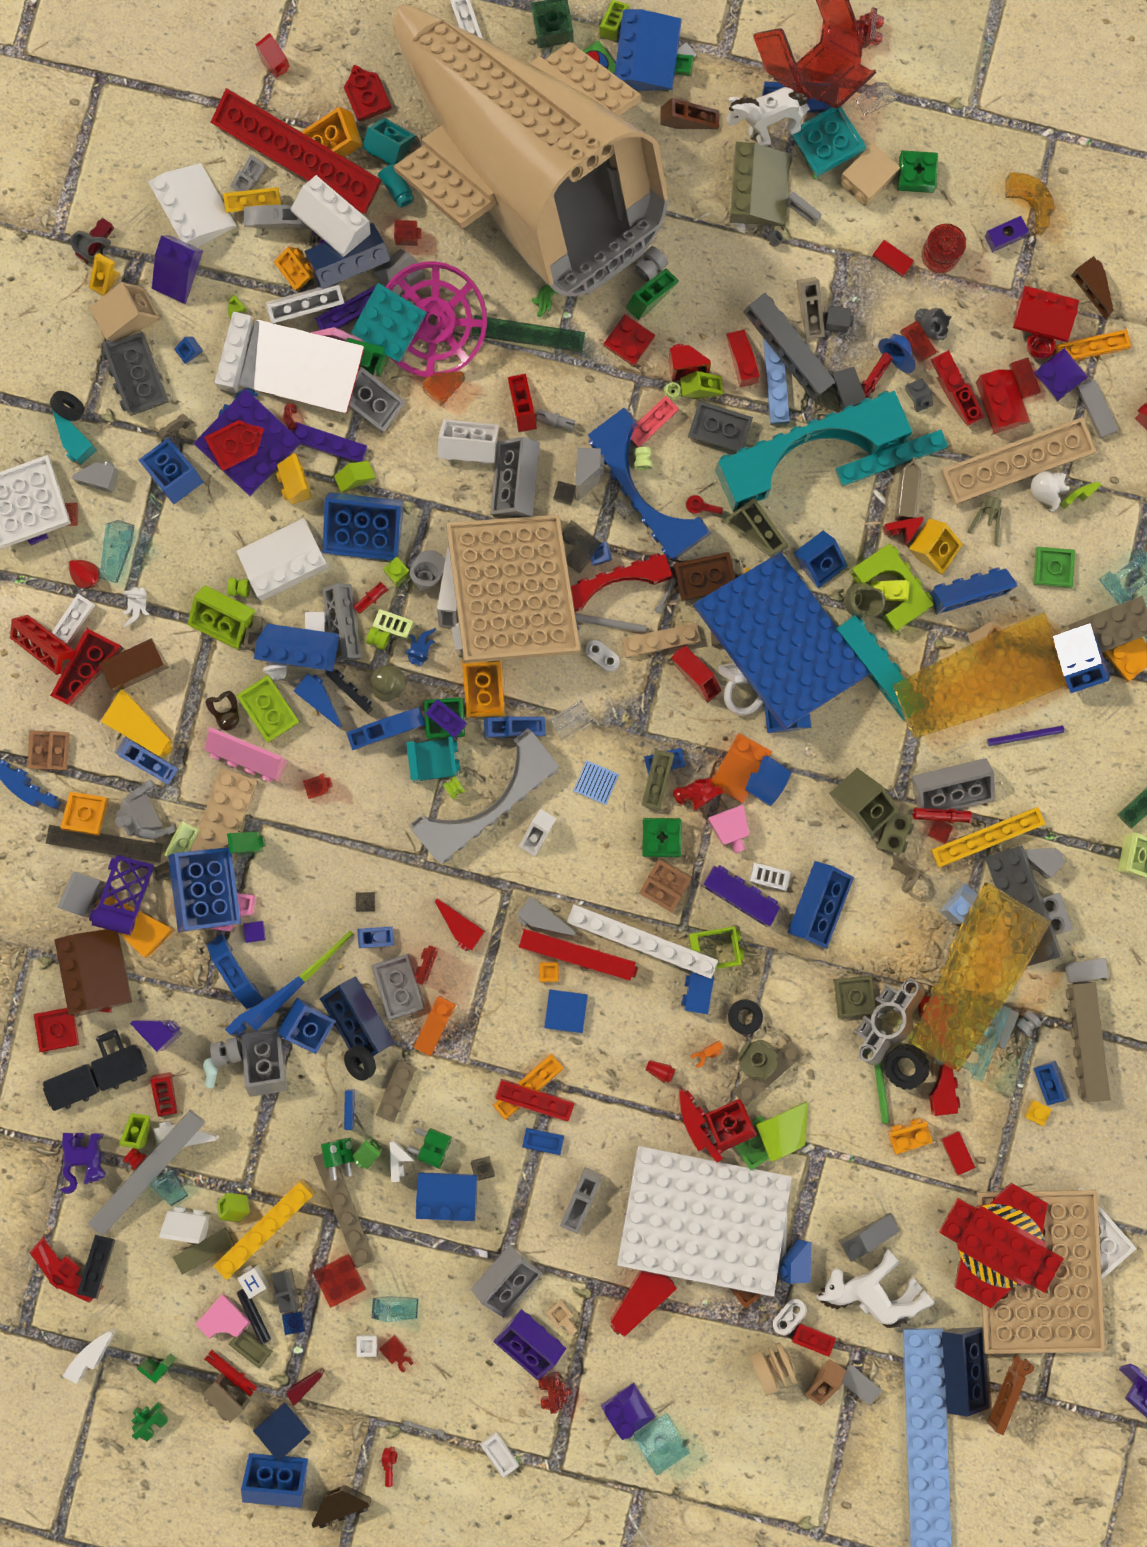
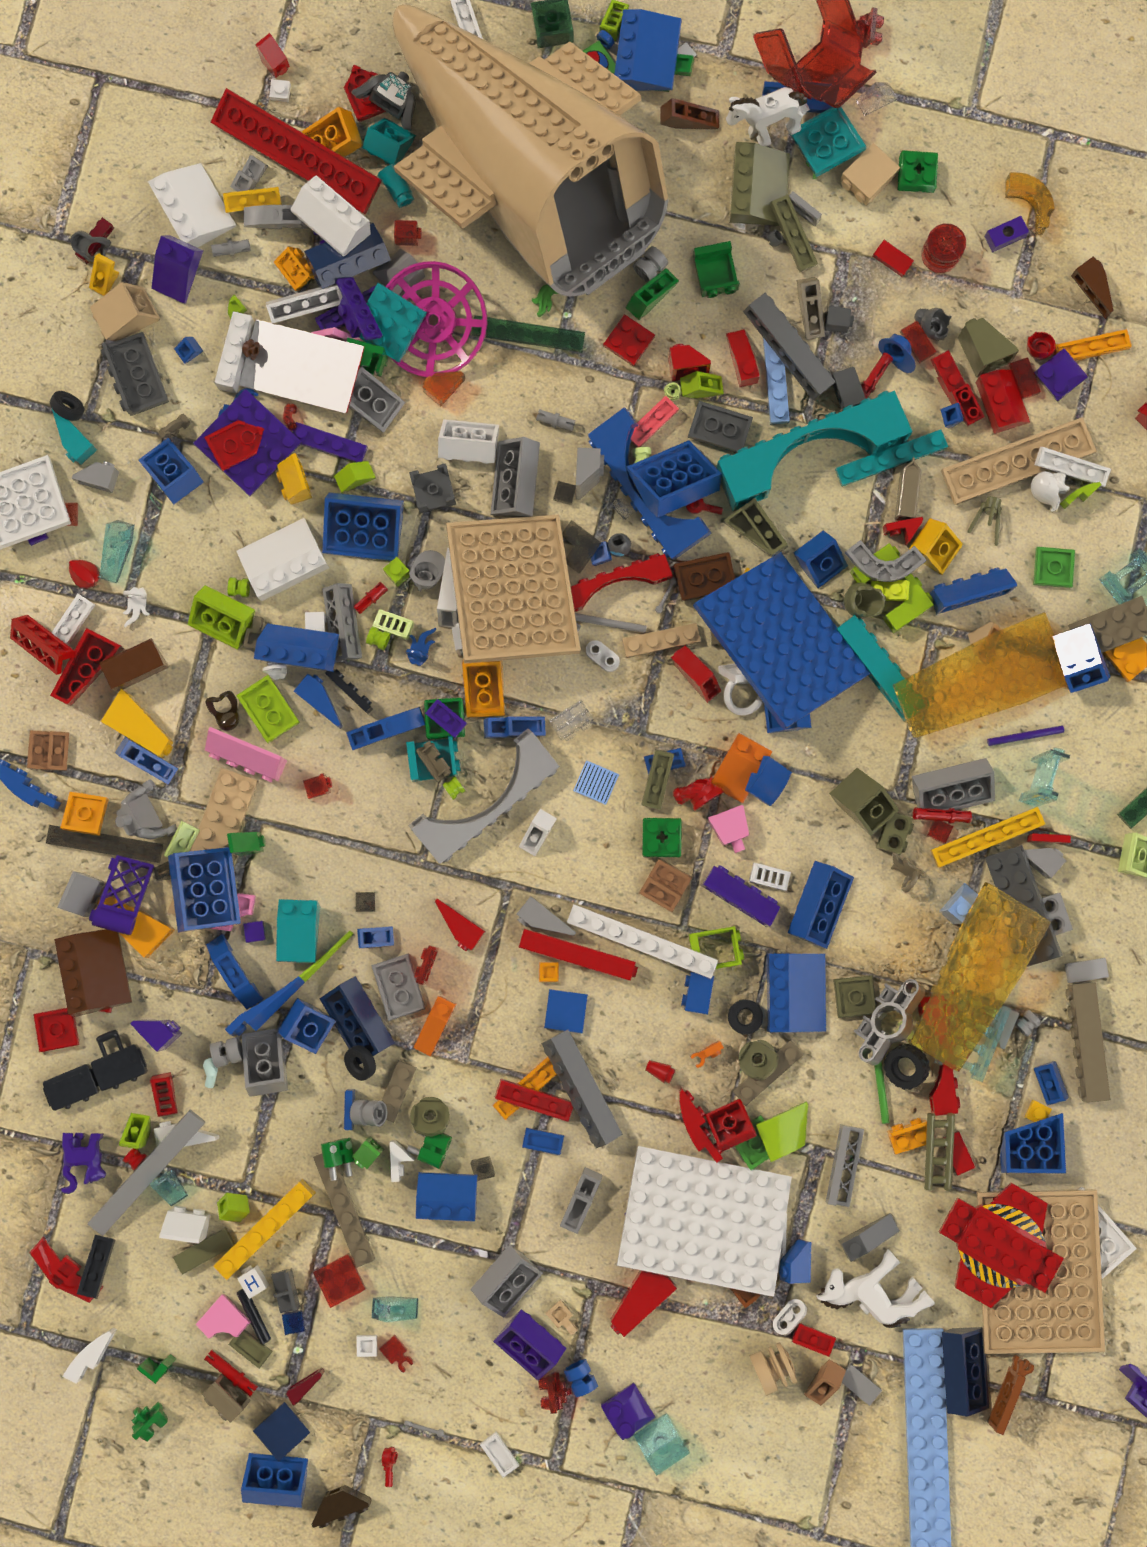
(230, 248): none -> light grey pin
(251, 349): none -> reddish brown plate
(280, 90): none -> white plate
(297, 930): none -> teal slope
(356, 311): none -> dark purple bracket
(368, 1112): none -> light grey wheel
(387, 682): olive hair -> none
(391, 94): none -> dark grey torso
(433, 489): none -> dark grey panel
(434, 1126): none -> olive plate
(436, 766): none -> dark tan hinge
(522, 403): red slope -> none
(581, 1089): none -> dark grey brick
(581, 1379): none -> blue wheel
(605, 39): none -> blue tile
(619, 544): none -> dark grey piece
(674, 478): none -> blue slope
(715, 269): none -> green panel
(793, 233): none -> olive plate
(796, 993): none -> blue slope
(838, 1165): none -> light grey fence
(884, 570): none -> light grey plate
(920, 394): dark grey bracket -> none
(948, 1142): none -> olive bar
(952, 415): none -> blue slope
(985, 346): none -> olive slope
(1035, 1148): none -> blue wedge
(1041, 788): none -> clear light blue fence
(1045, 313): red slope -> none
(1049, 838): none -> red tile
(1072, 466): none -> white tile
(1097, 409): light grey tile -> none

